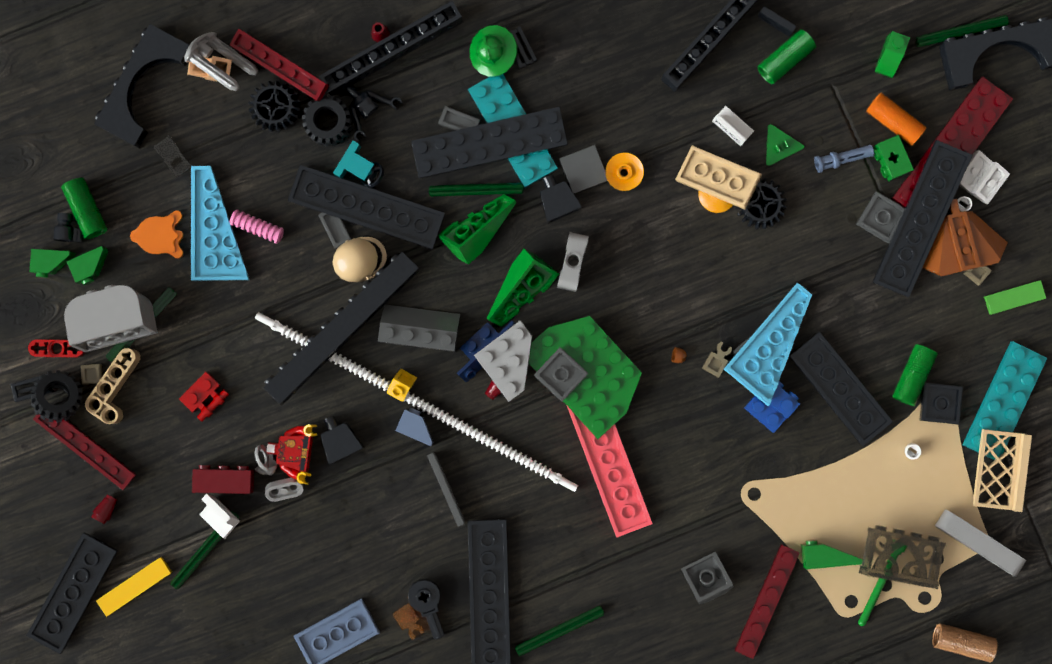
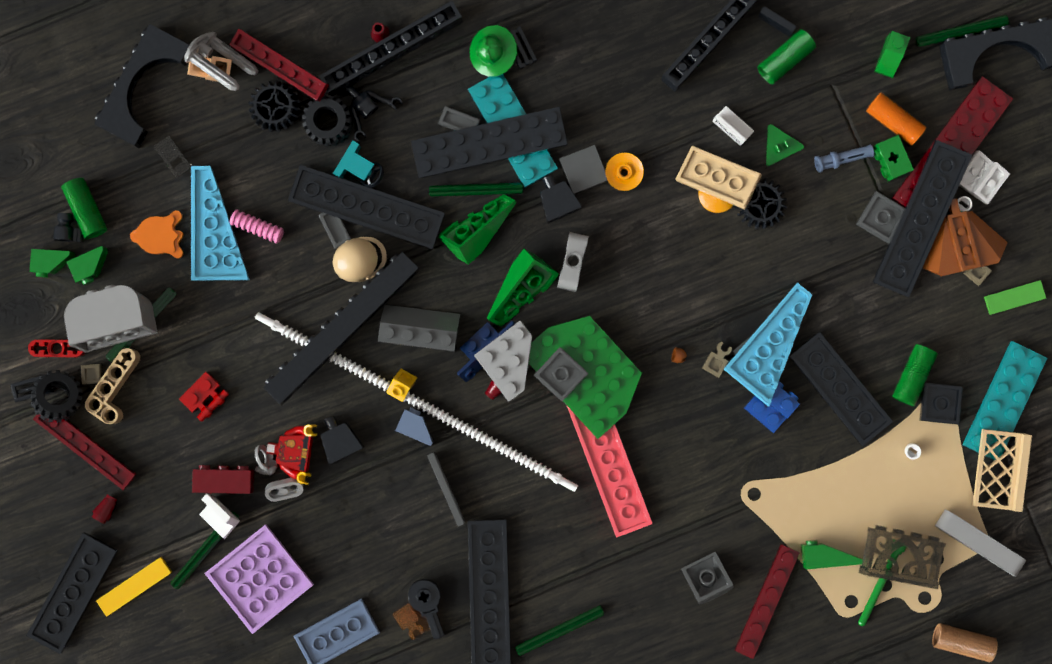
(259, 578): none -> lavender plate

